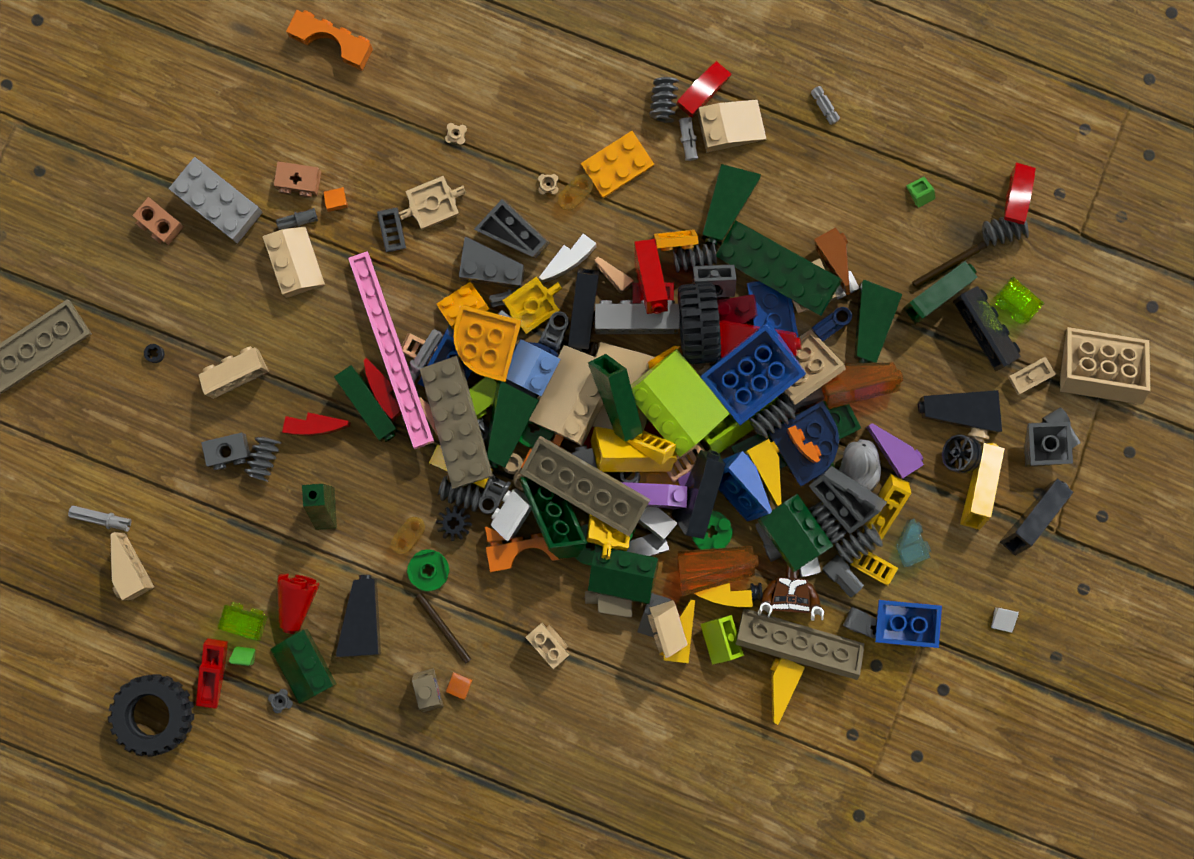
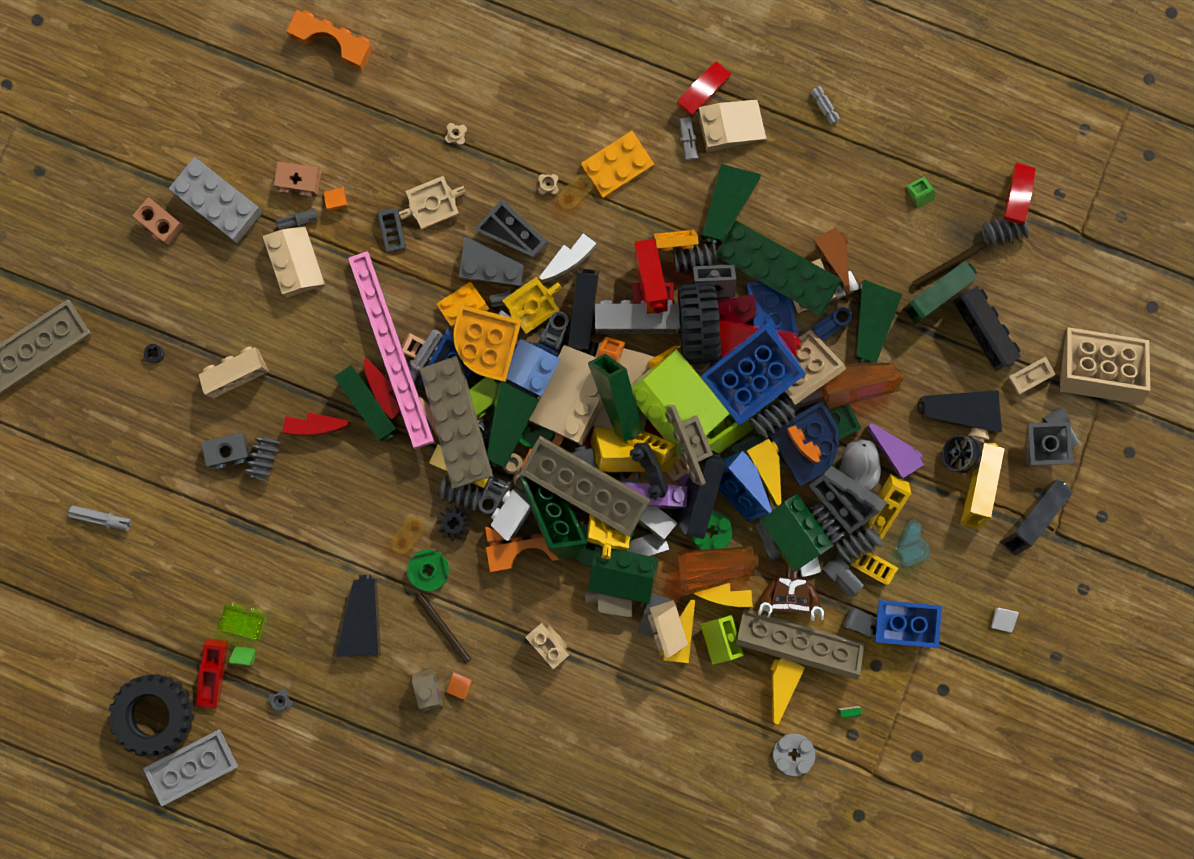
(127, 570): tan slope -> none
(190, 767): none -> light grey plate
(294, 600): red cone -> none
(303, 666): dark green slope -> none
(320, 505): dark green slope -> none
(612, 348): none -> orange slope
(615, 276): light nougat slope -> none
(643, 453): none -> black piece
(662, 99): dark grey piece -> none
(692, 441): none -> dark tan bracket
(756, 591): black bush -> none
(787, 744): none -> light grey plate
(850, 712): none -> green tile
(1018, 300): clear neon green brick -> none

